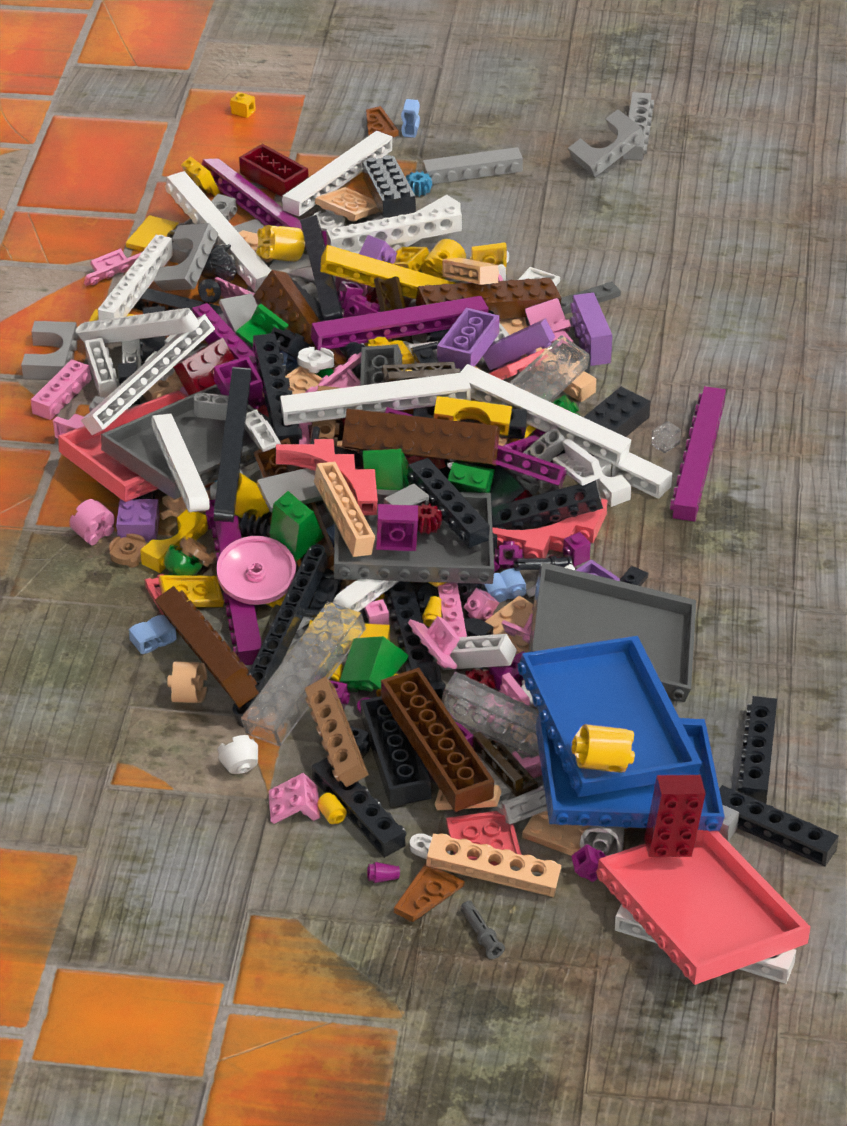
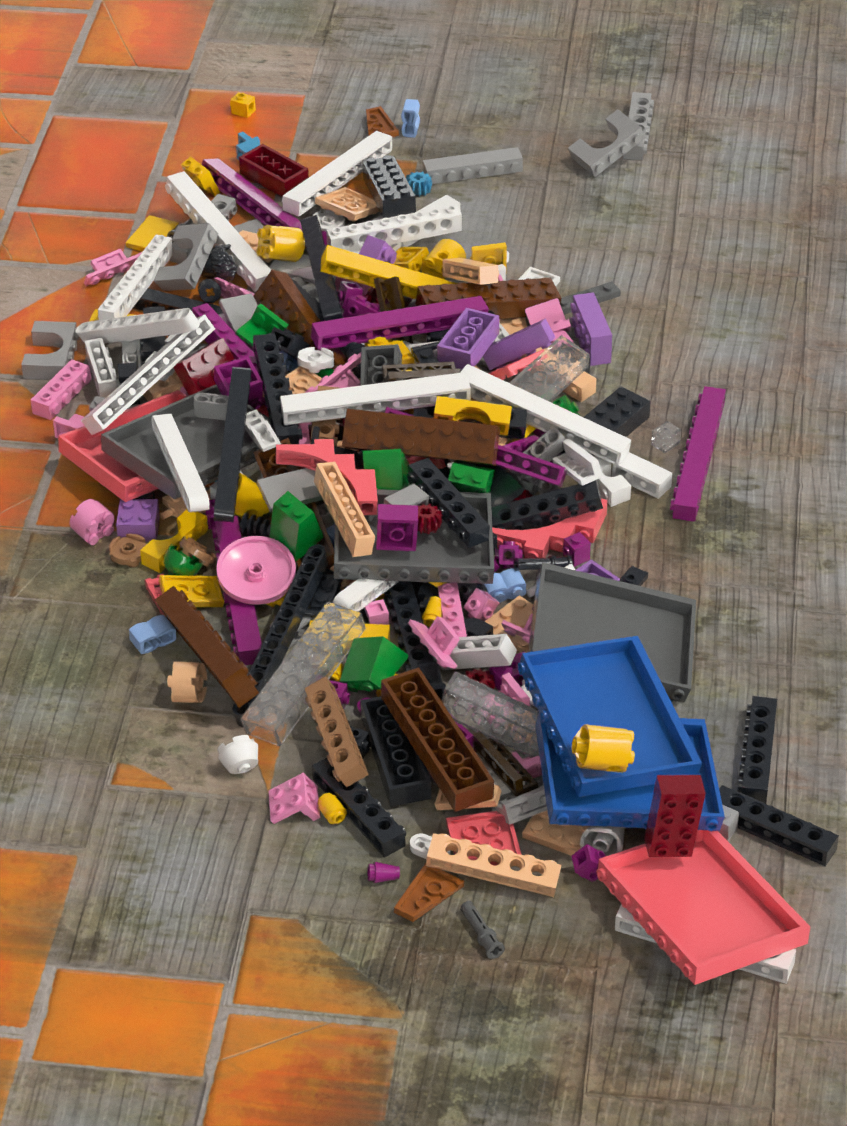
(246, 143): none -> dark azure brick

